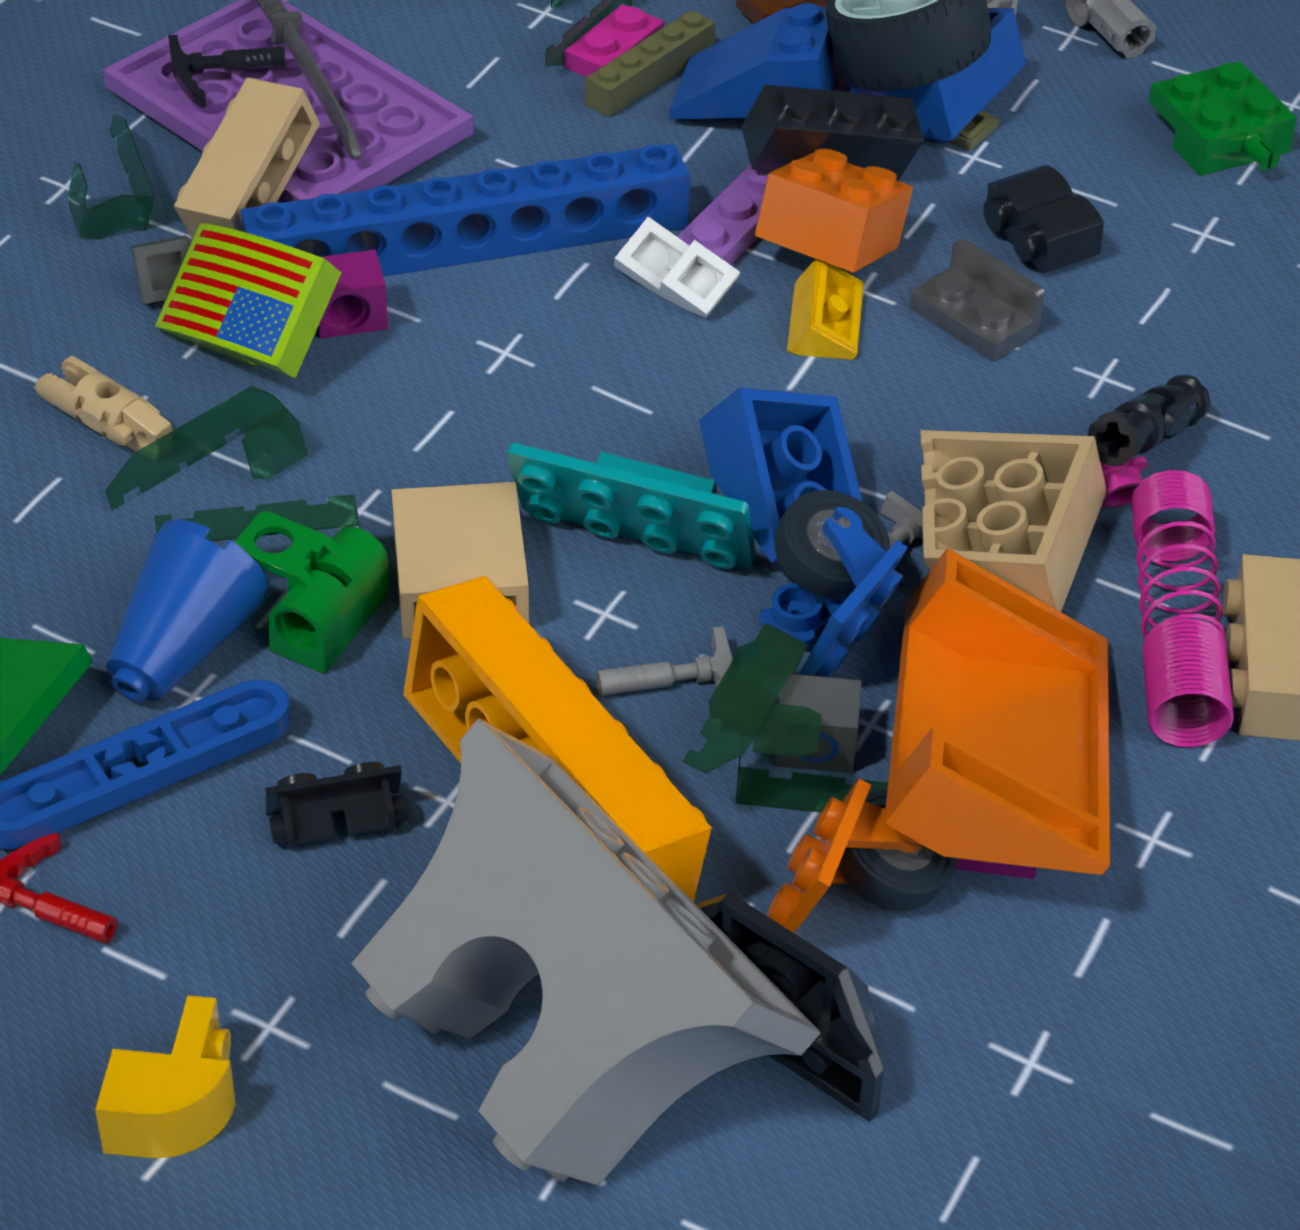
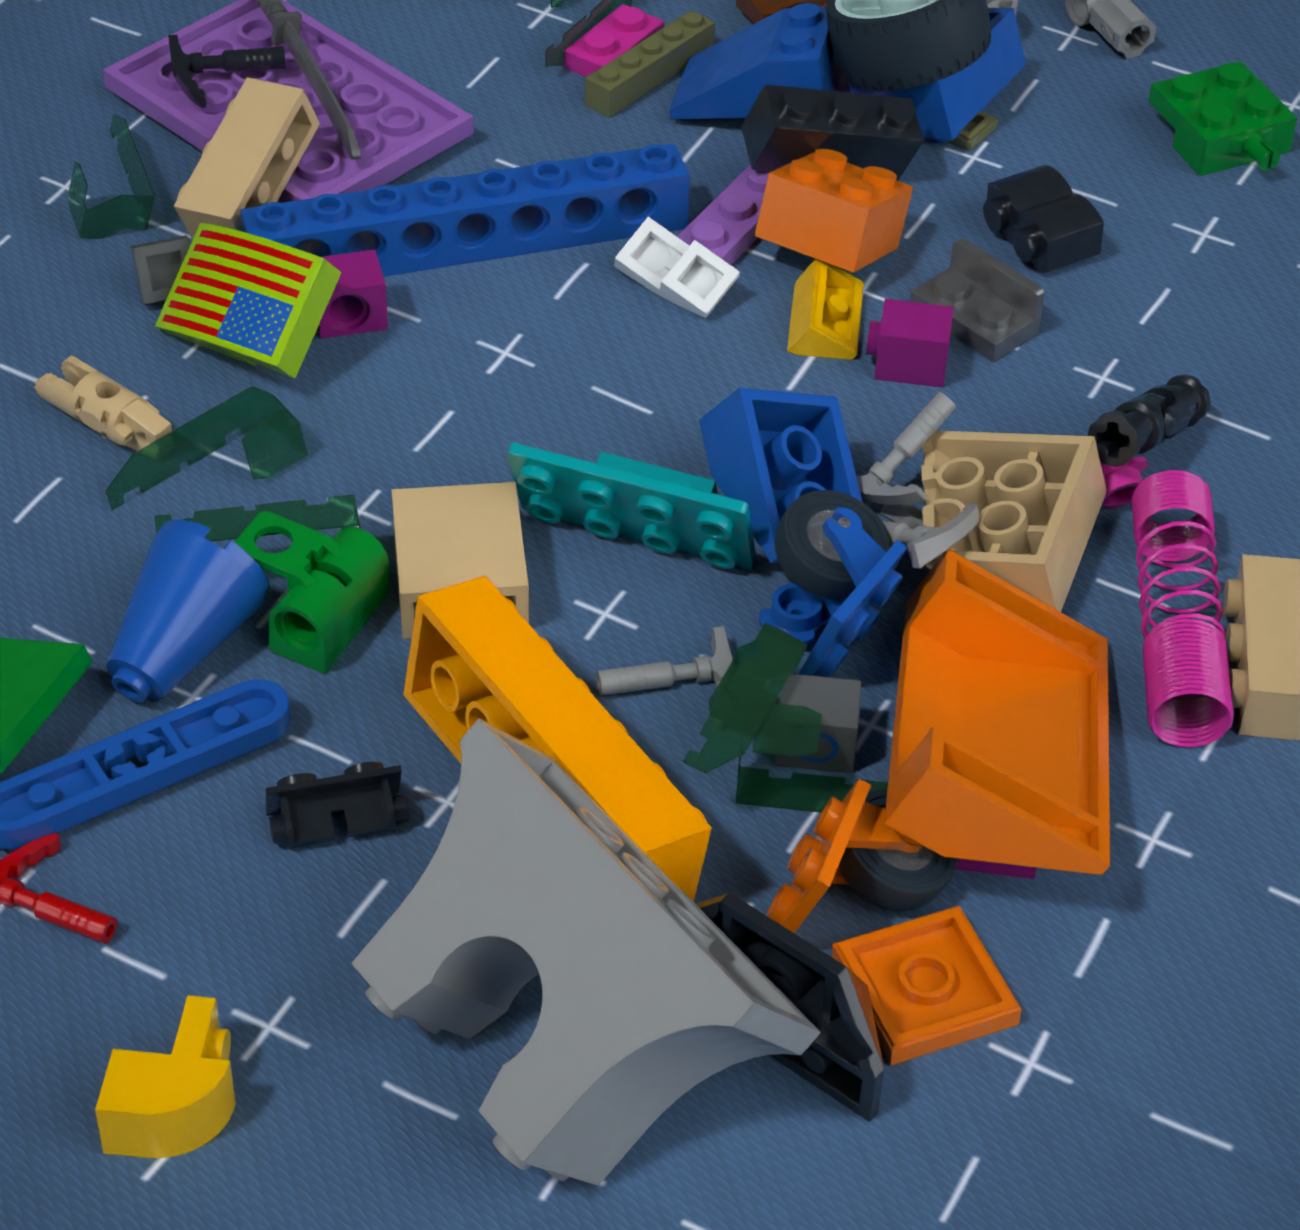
(875, 485): none -> light grey piece
(911, 342): none -> magenta brick
(928, 542): none -> light grey piece
(929, 984): none -> orange tile

